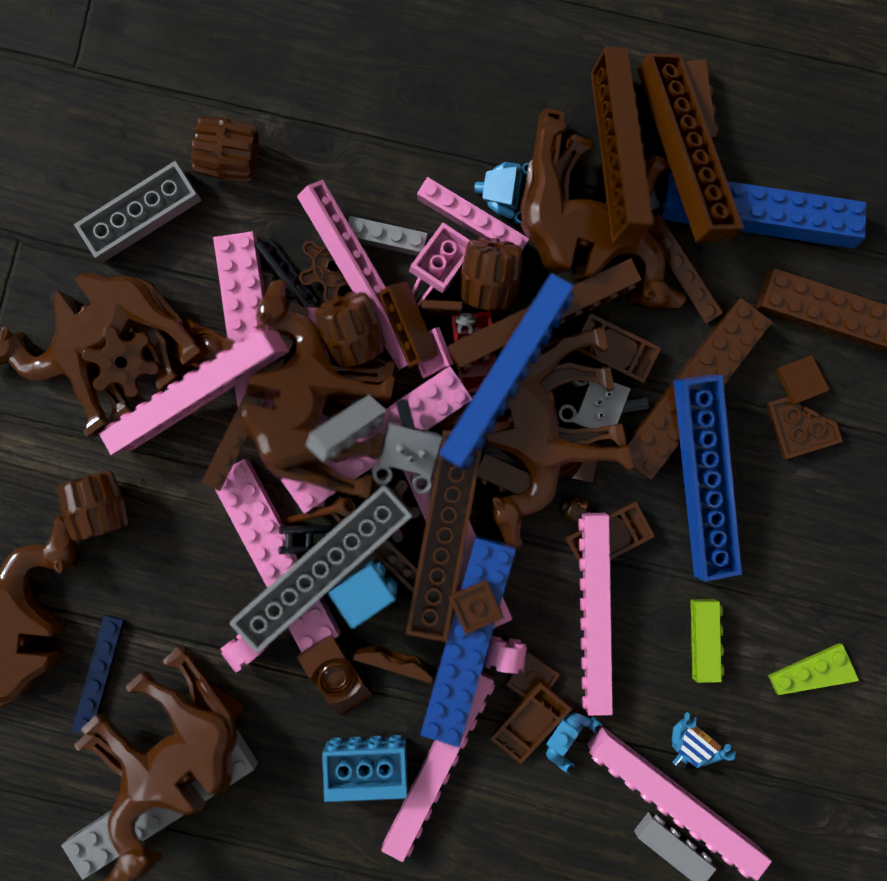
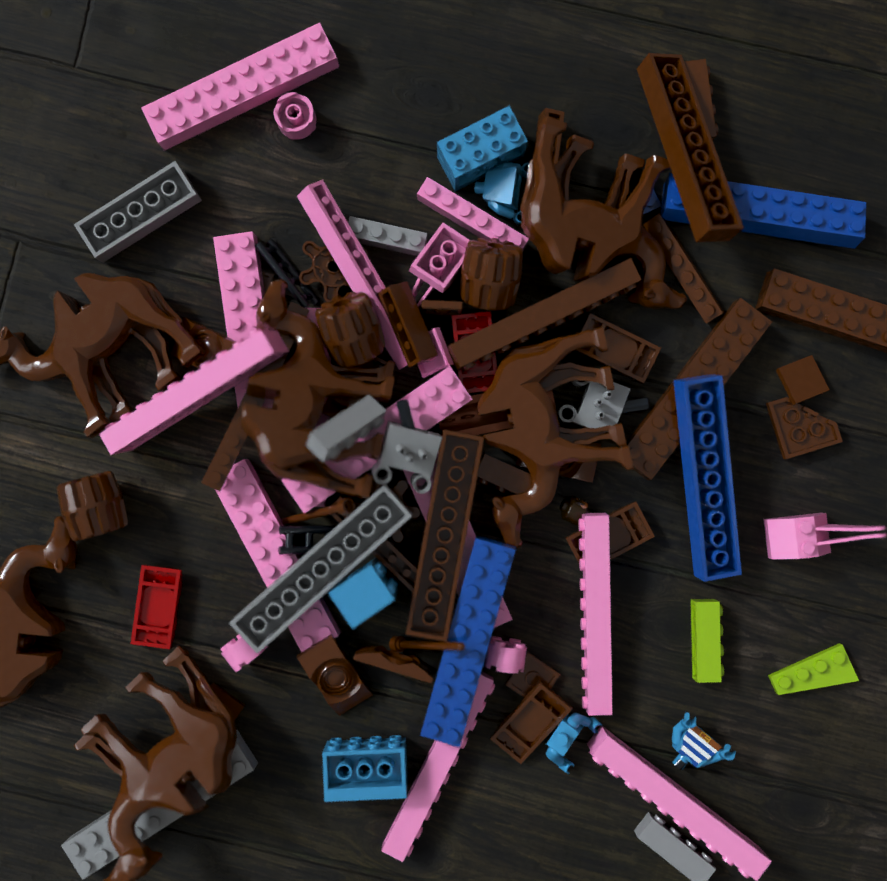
(99, 671): dark blue plate -> none
(117, 347): reddish brown plate -> none
(156, 606): none -> red slope
(225, 148): reddish brown wheel -> none
(240, 86): none -> bright pink brick
(290, 105): none -> bright pink brick
(399, 644): none -> reddish brown piece
(465, 319): light grey plate -> none
(476, 606): reddish brown tile -> none
(481, 148): none -> dark azure brick
(507, 372): blue brick -> none
(621, 147): reddish brown brick -> none
(807, 535): none -> bright pink slope

